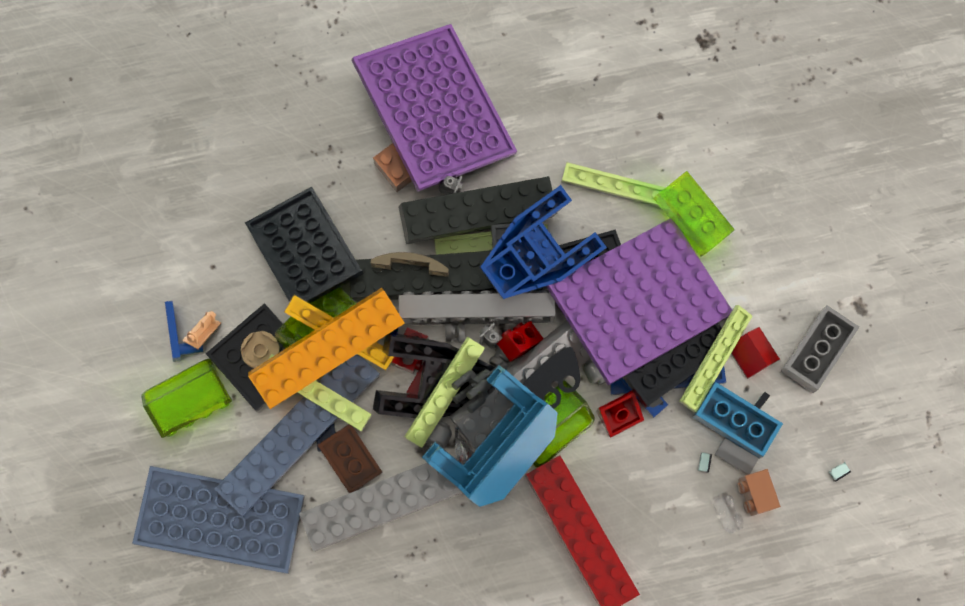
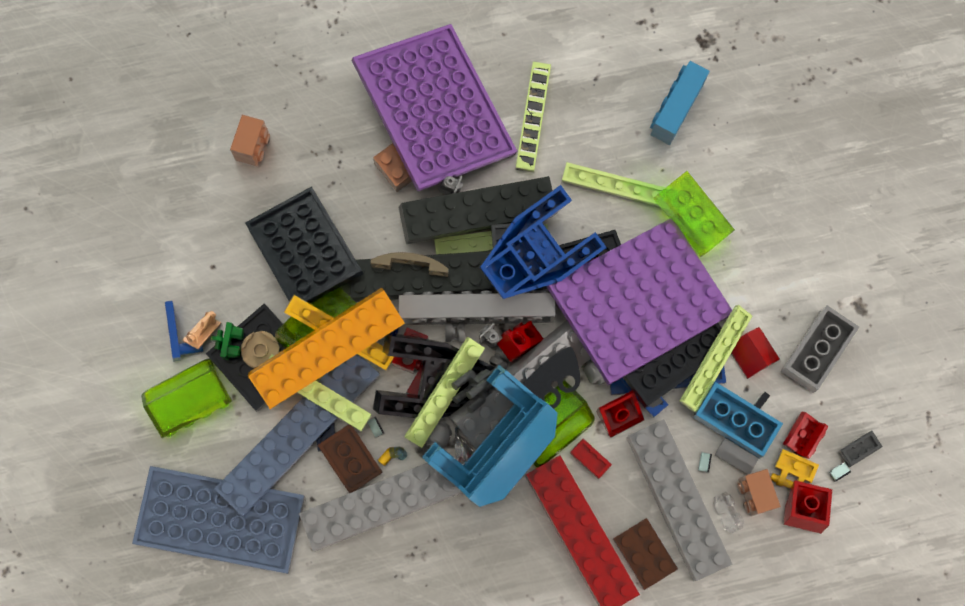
(228, 350): none -> green hips
(250, 140): none -> nougat brick
(375, 427): none -> light aqua piece
(392, 452): none -> arm
(533, 116): none -> tile
(590, 458): none -> red plate
(645, 554): none -> reddish brown plate
(678, 102): none -> dark azure brick
(679, 500): none -> light grey brick
(794, 465): none -> yellow plate
(805, 435): none -> red bracket
(808, 507): none -> red slope
(860, 448): none -> dark grey plate

